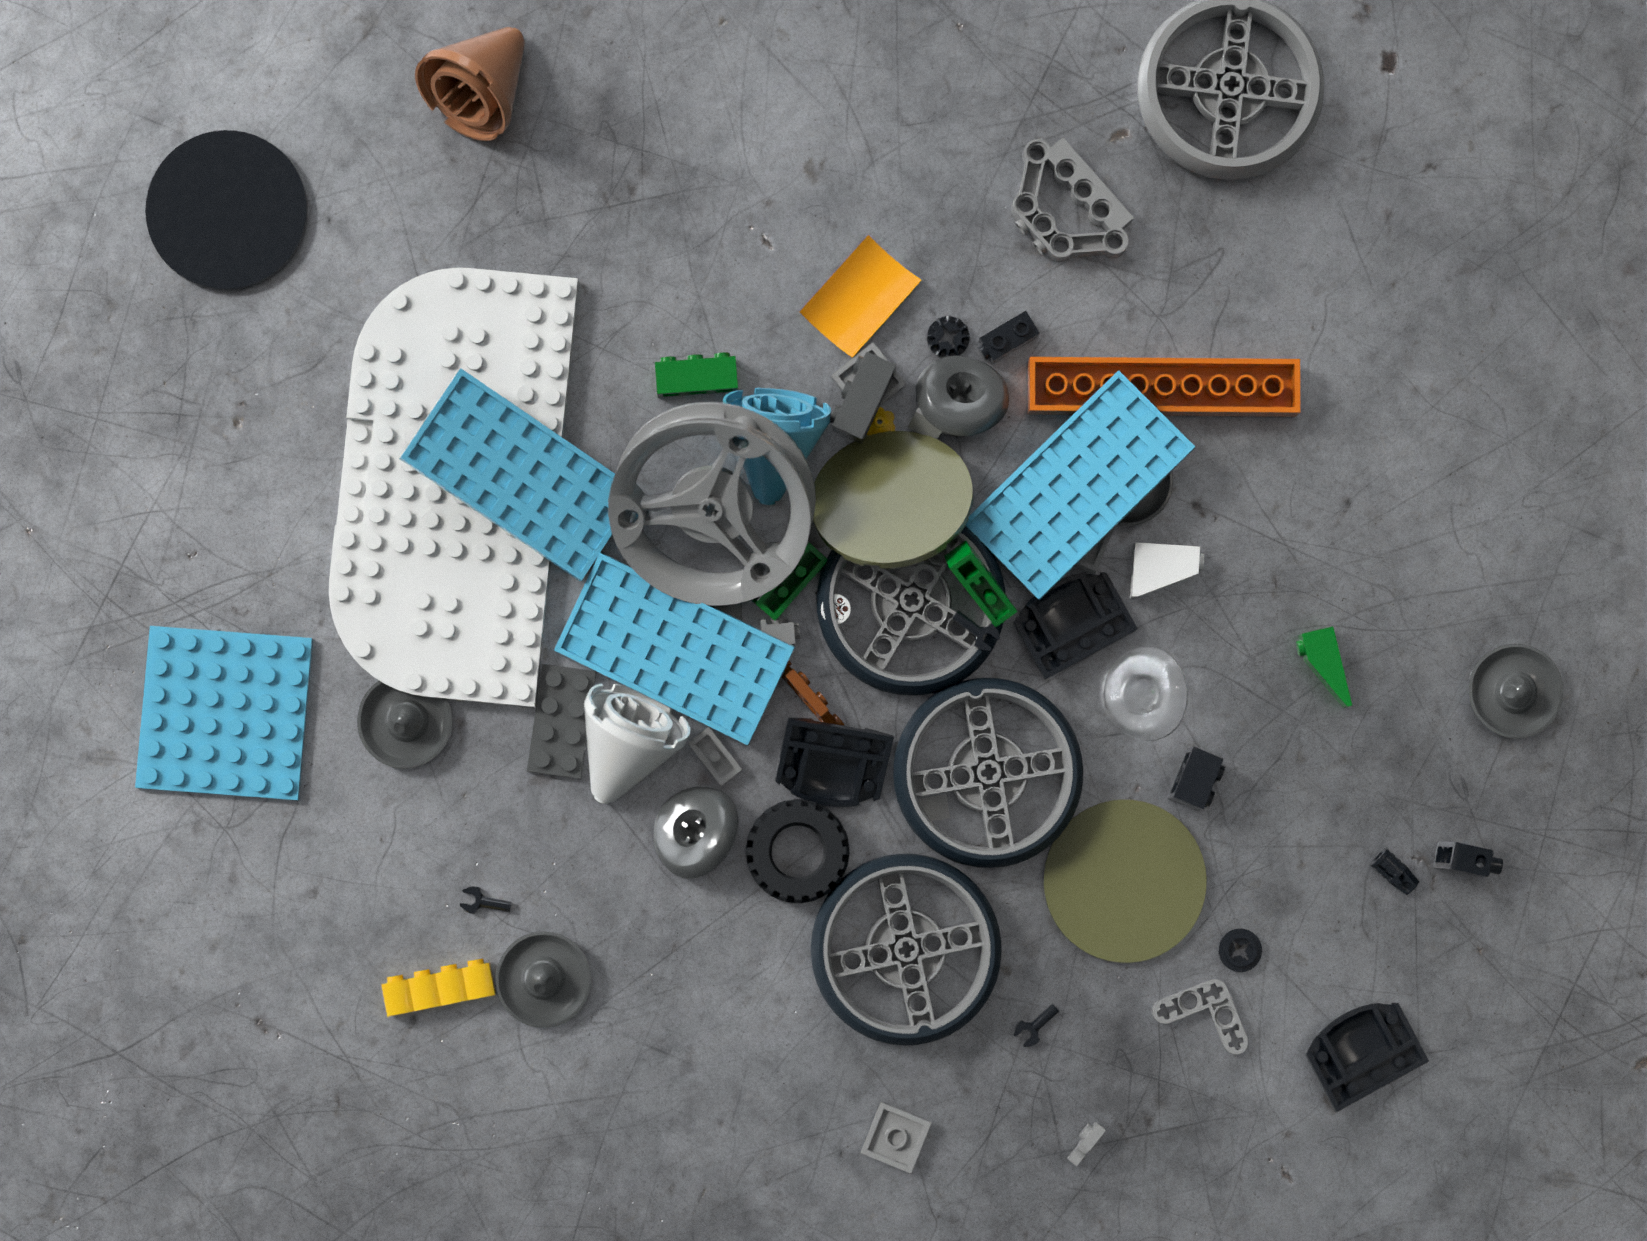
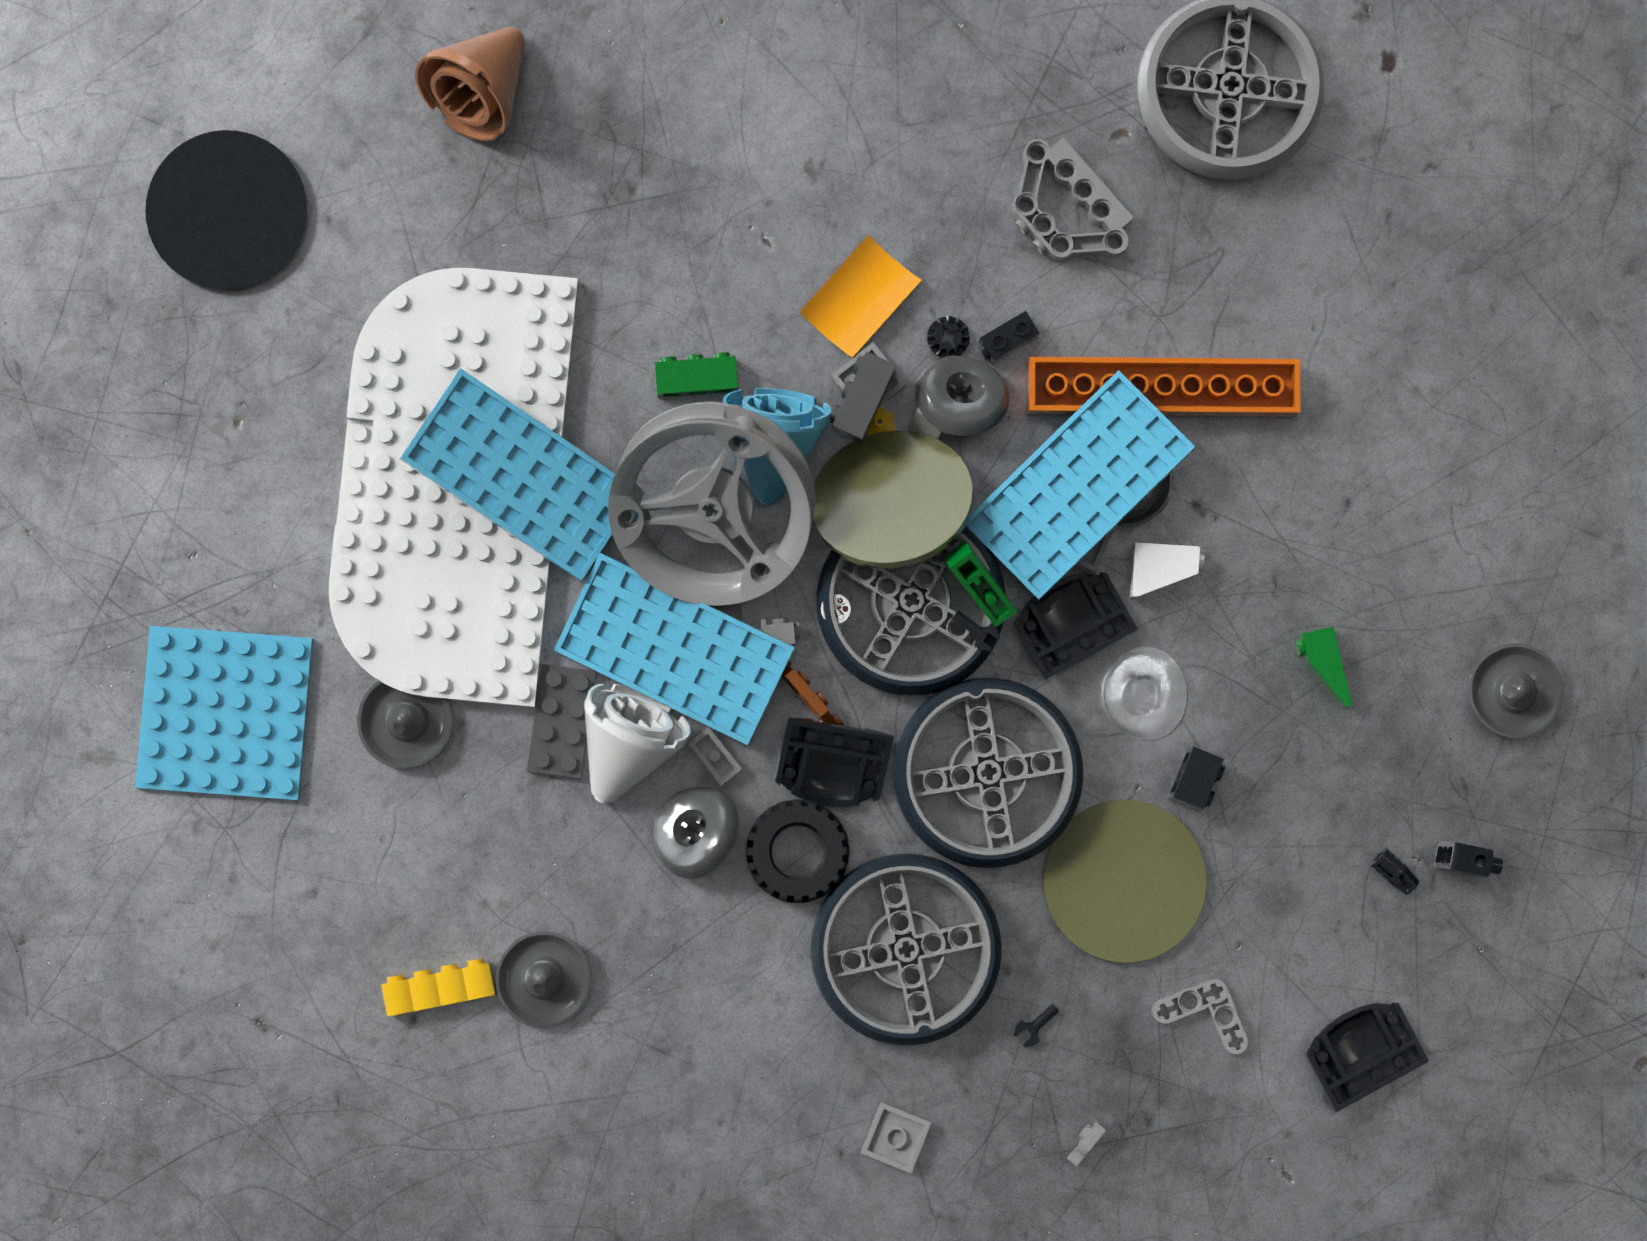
(485, 902): black bar -> none
(780, 597): green brick -> none
(1253, 950): black gear -> none

